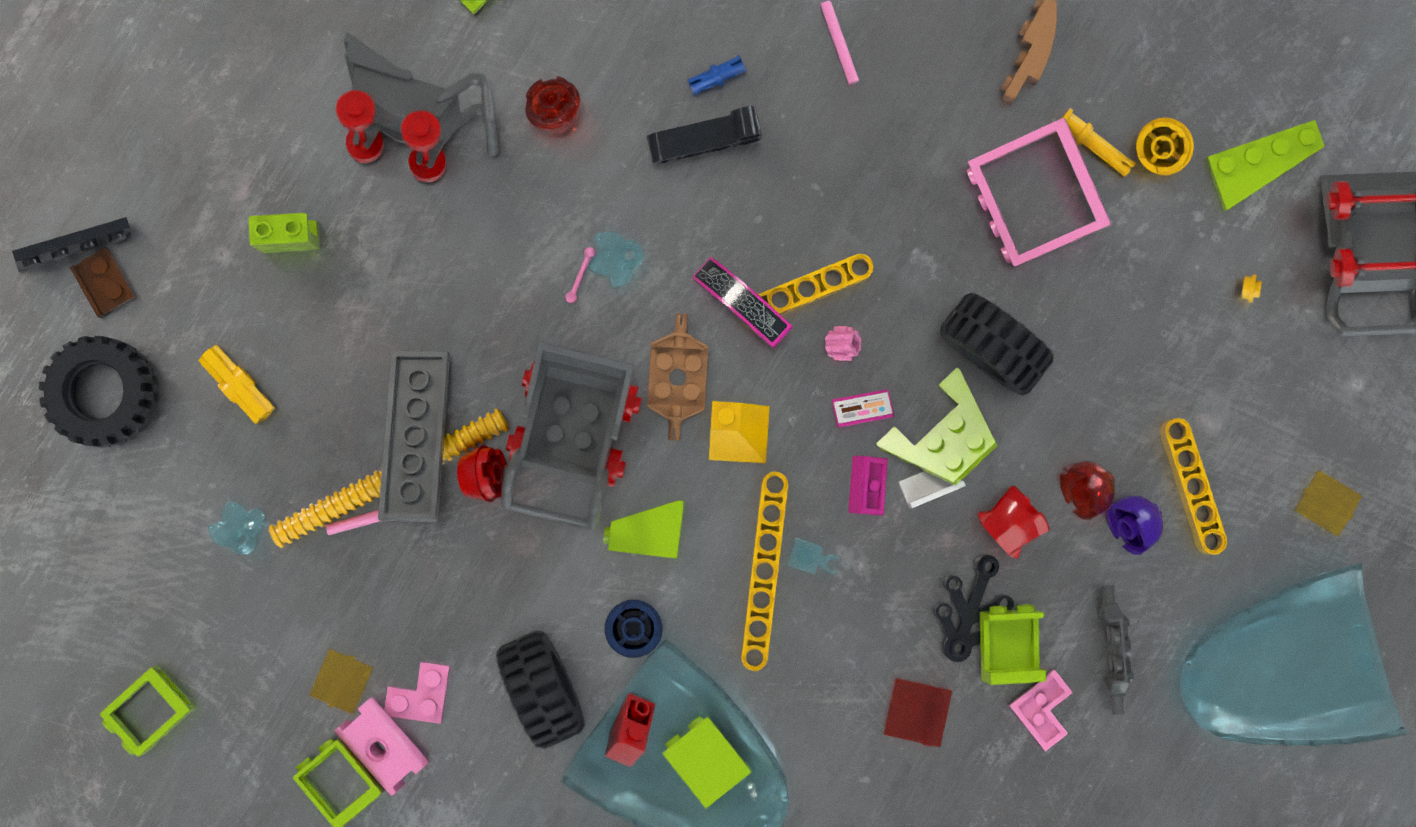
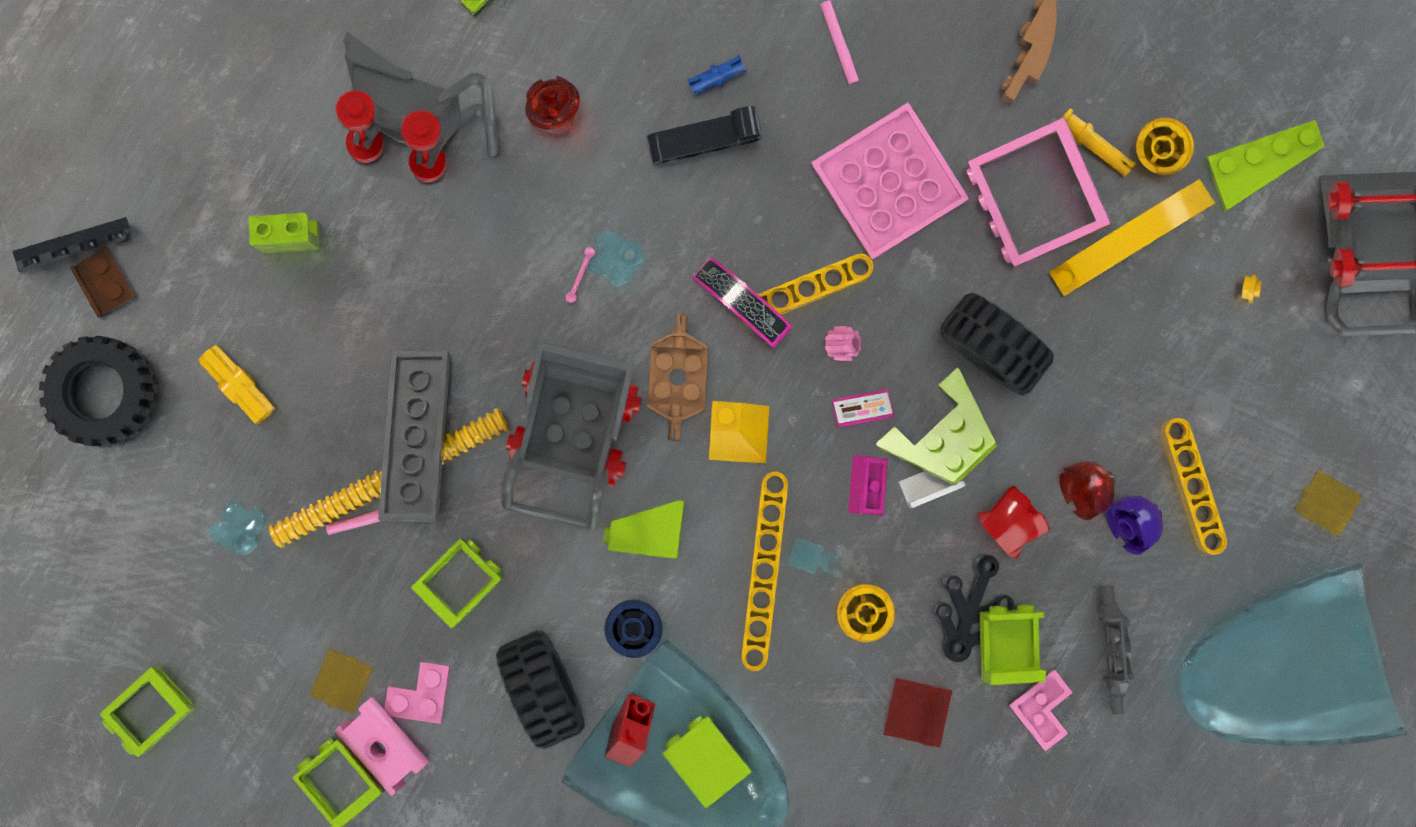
(436, 603): none -> lime window
(481, 473): red cone -> none
(866, 613): none -> yellow cone
(889, 181): none -> bright pink plate
(1131, 237): none -> yellow arch

